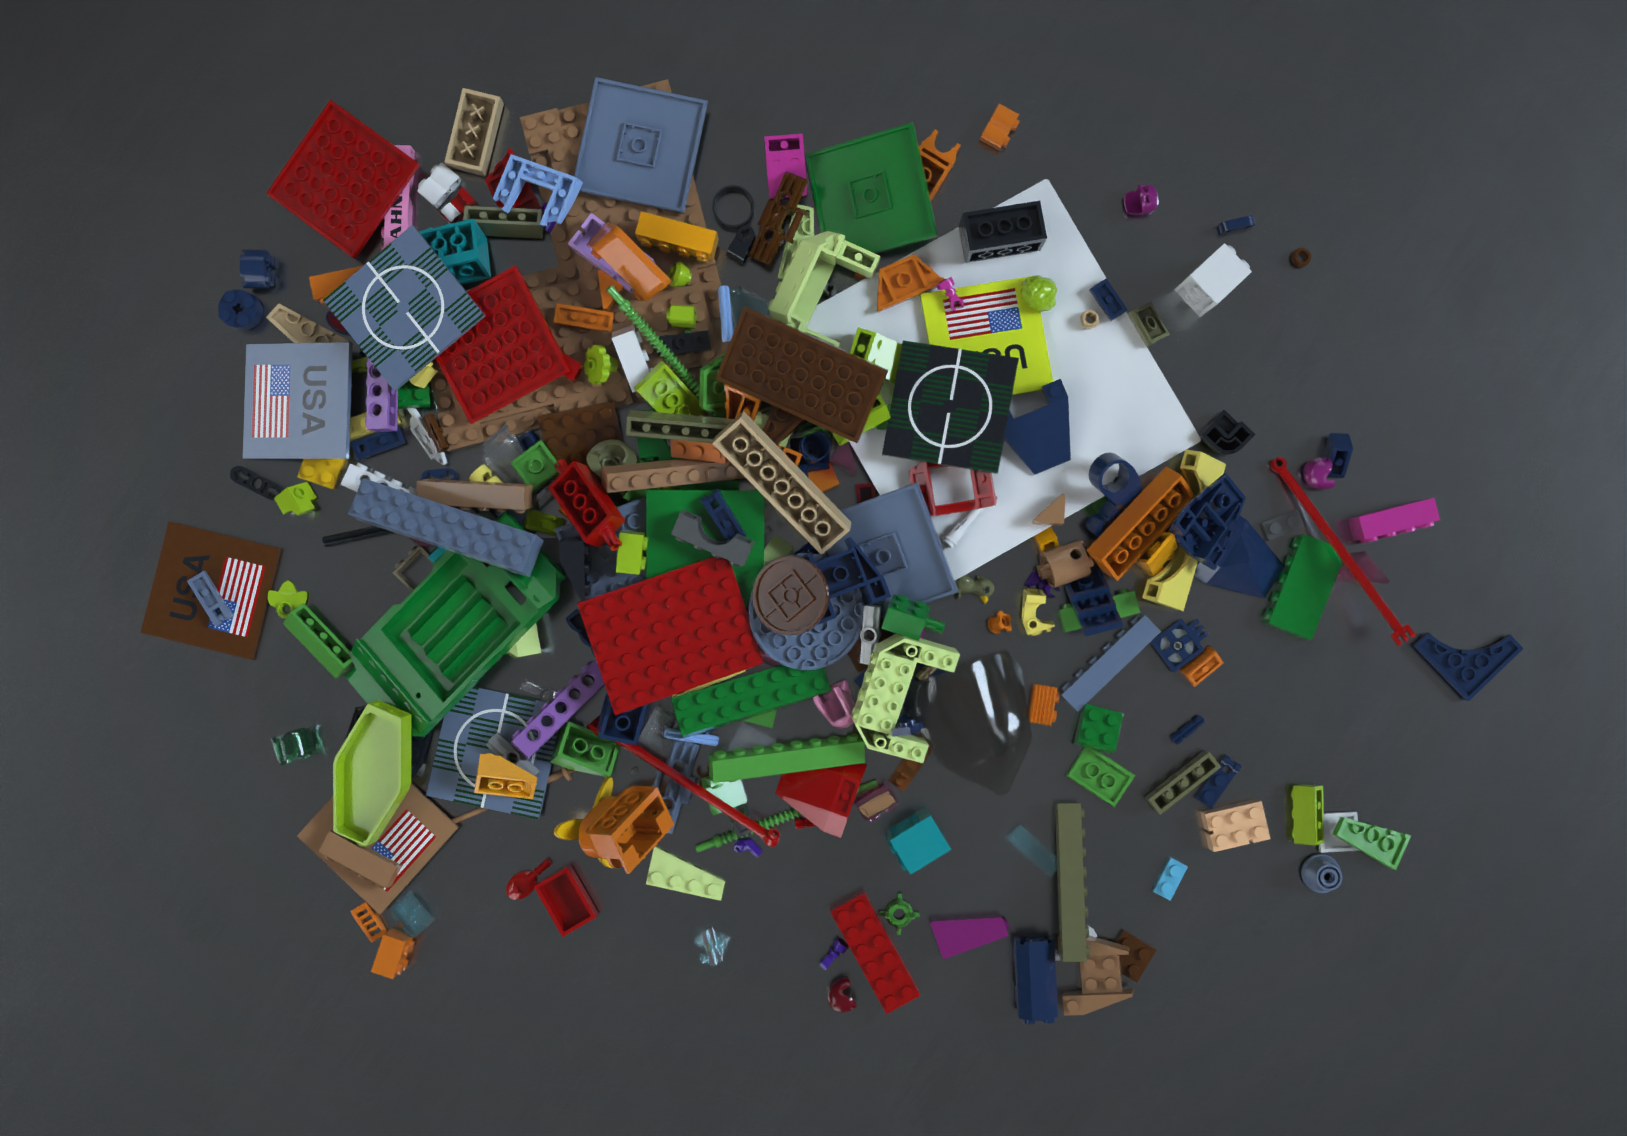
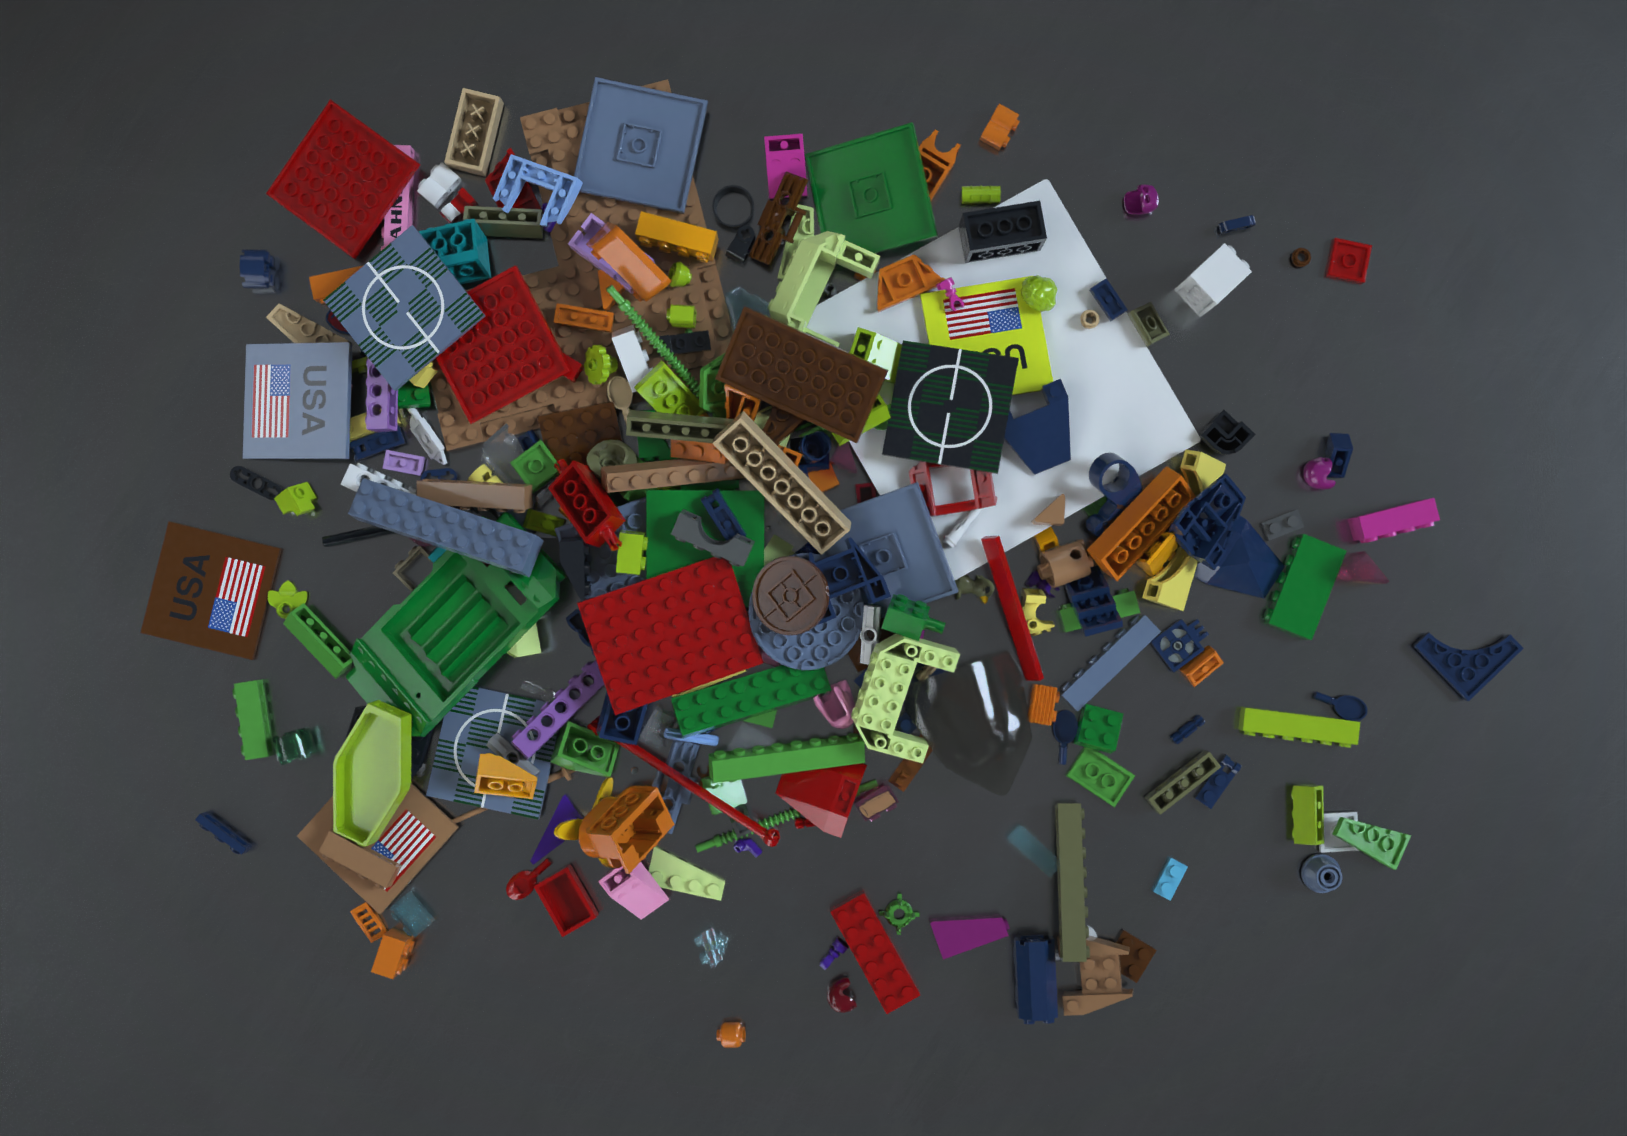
(210, 598): sand blue plate -> none
(223, 833): none -> dark blue plate
(230, 305): dark blue brick -> none
(253, 719): none -> bright green brick
(322, 471): yellow plate -> none
(403, 462): none -> lavender plate
(435, 433): reddish brown pin -> none
(565, 811): none -> dark purple wing
(621, 393): none -> tan piece
(634, 891): none -> bright pink slope
(725, 313): light blue axle -> none
(731, 1034): none -> orange head
(907, 728): dark blue plate -> none
(917, 841): teal brick -> none
(980, 194): none -> lime axle
(1000, 622): orange brick -> none
(1012, 608): none -> red tile
(1064, 731): none -> dark blue piece
(1235, 825): light nougat piece -> none
(1300, 726): none -> lime brick
(1346, 706): none -> dark blue piece
(1349, 260): none -> red tile
(1399, 630): red hinge -> none

